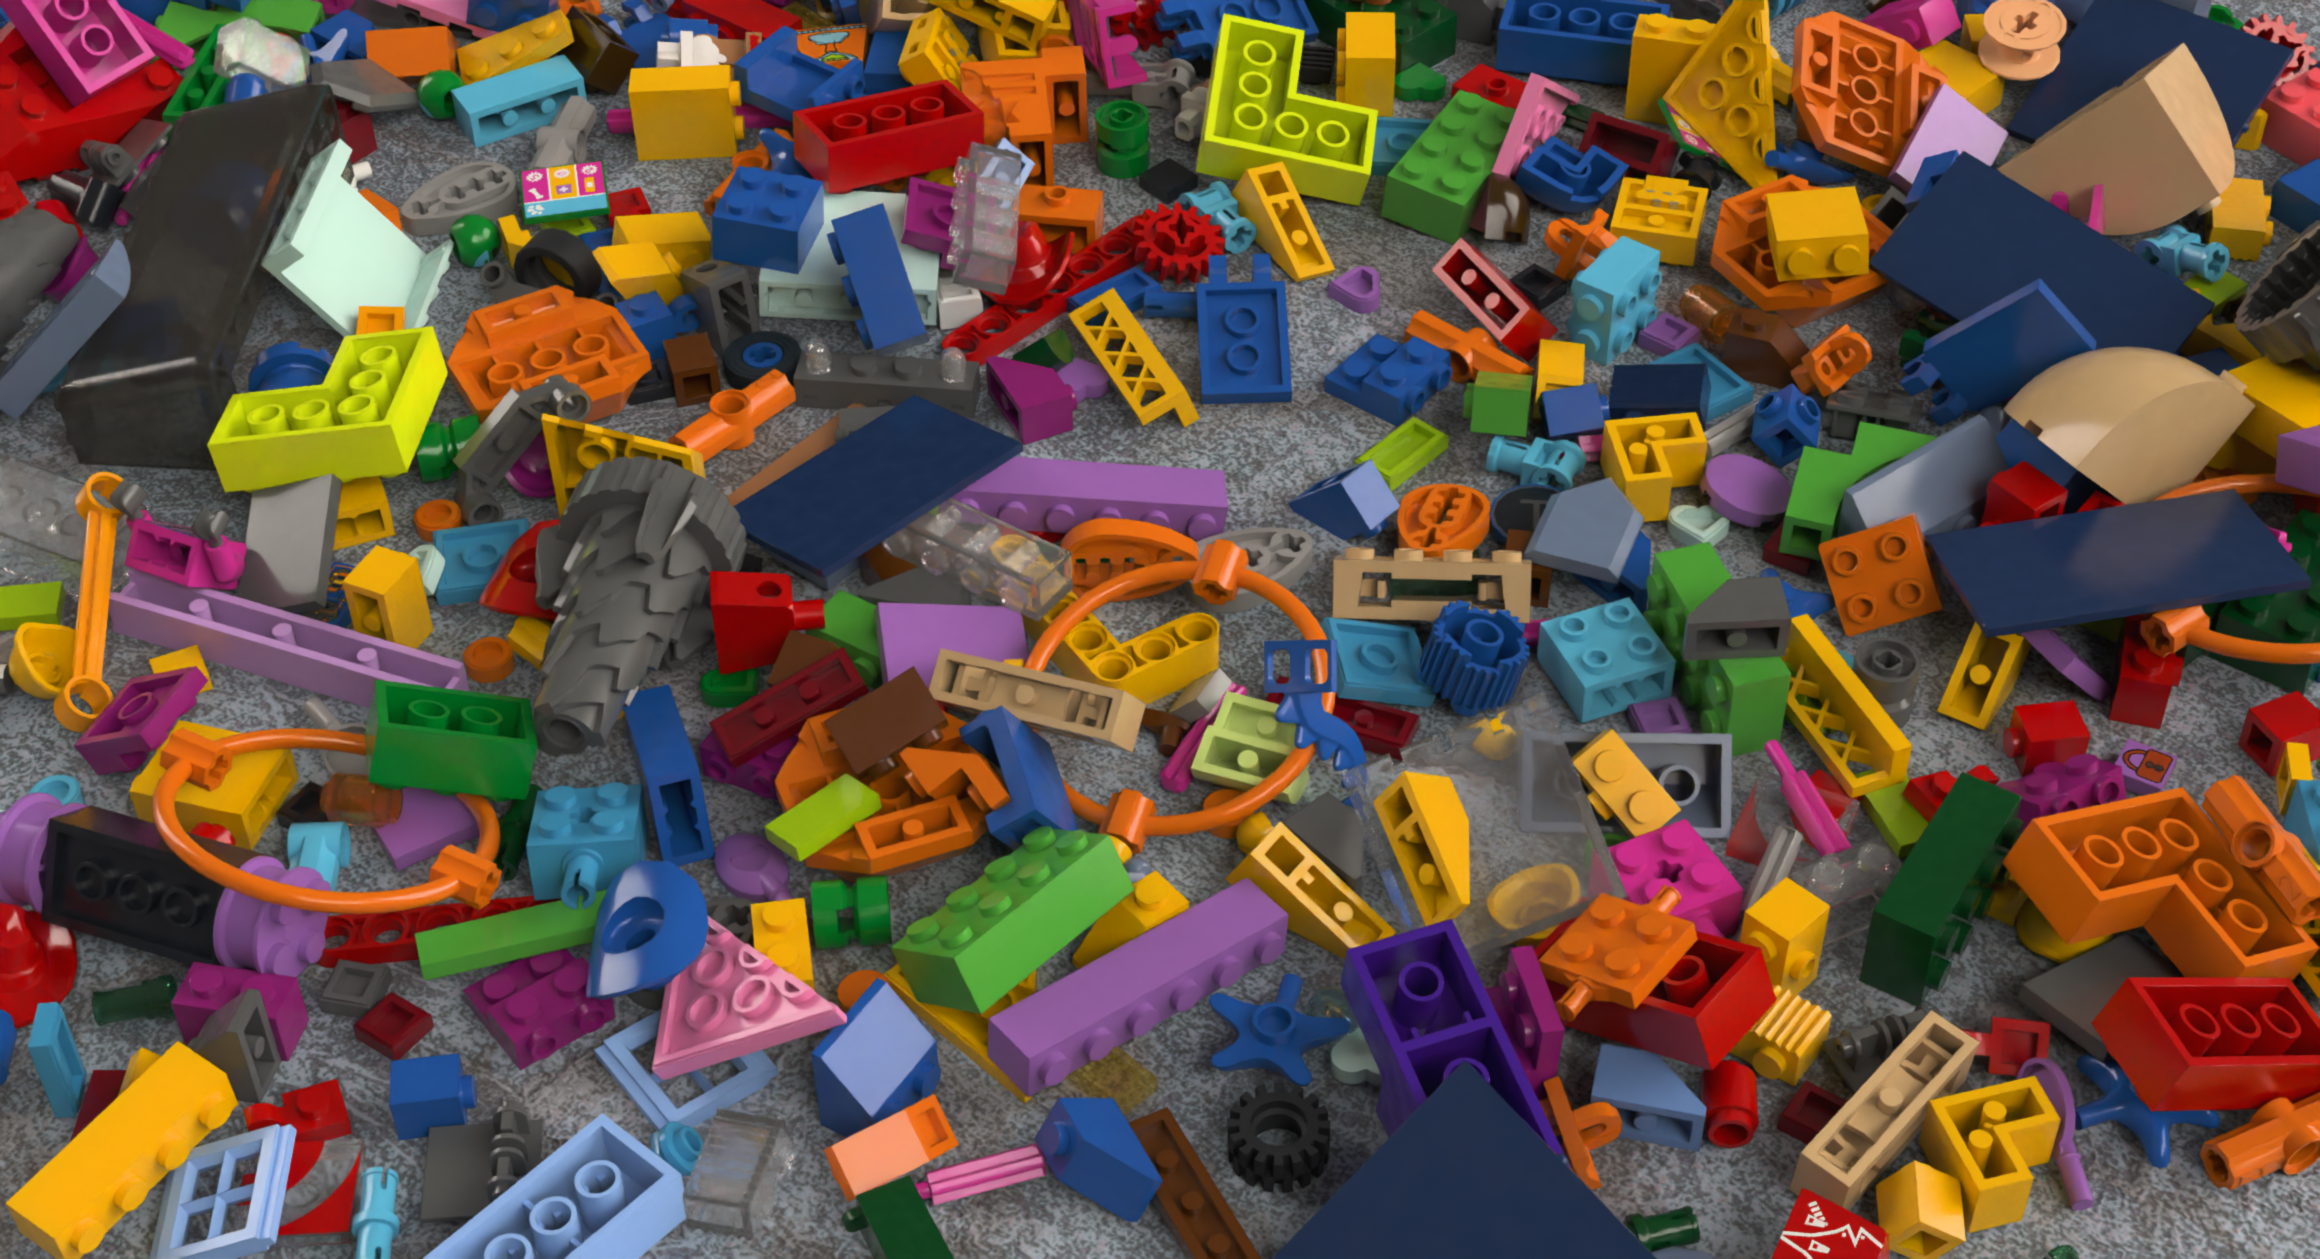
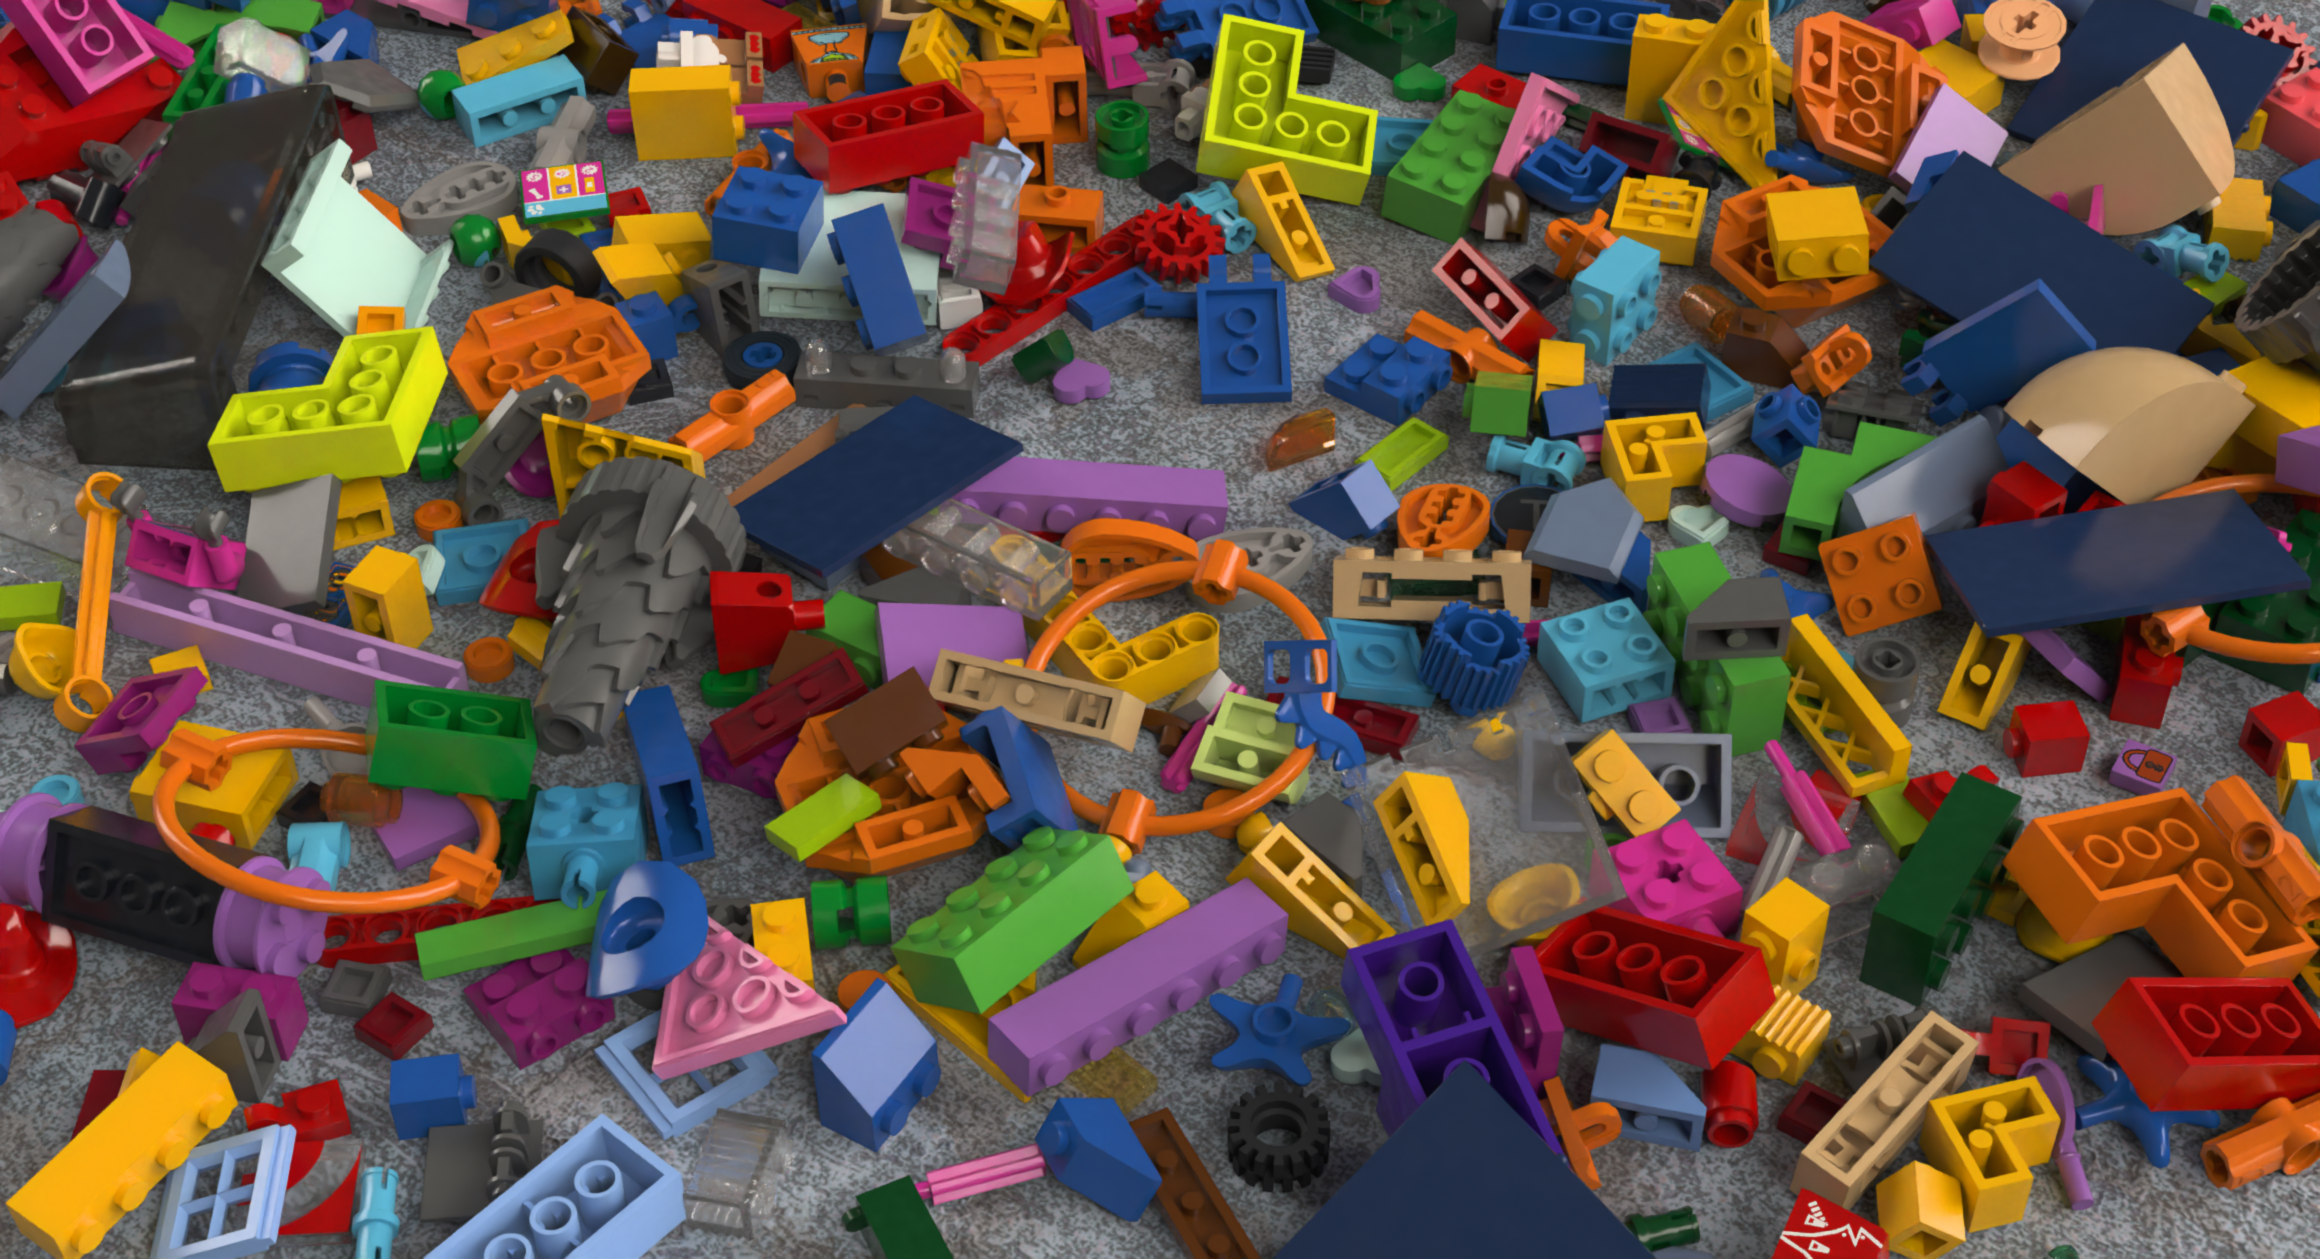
(57, 1060): dark azure tile -> none
(146, 1000): clear green pin -> none
(413, 51): orange slope -> none
(677, 1146): dark azure plate -> none
(692, 369): reddish brown brick -> none
(753, 869): medium lavender piece -> none
(788, 81): blue panel -> none
(890, 1147): slope -> none
(1030, 398): magenta slope -> none
(1136, 350): yellow fence -> none
(1301, 438): none -> clear orange brick
(1367, 61): yellow brick -> none
(1617, 951): orange plate -> none
(1667, 335): medium lavender tile -> none
(2067, 786): magenta plate -> none

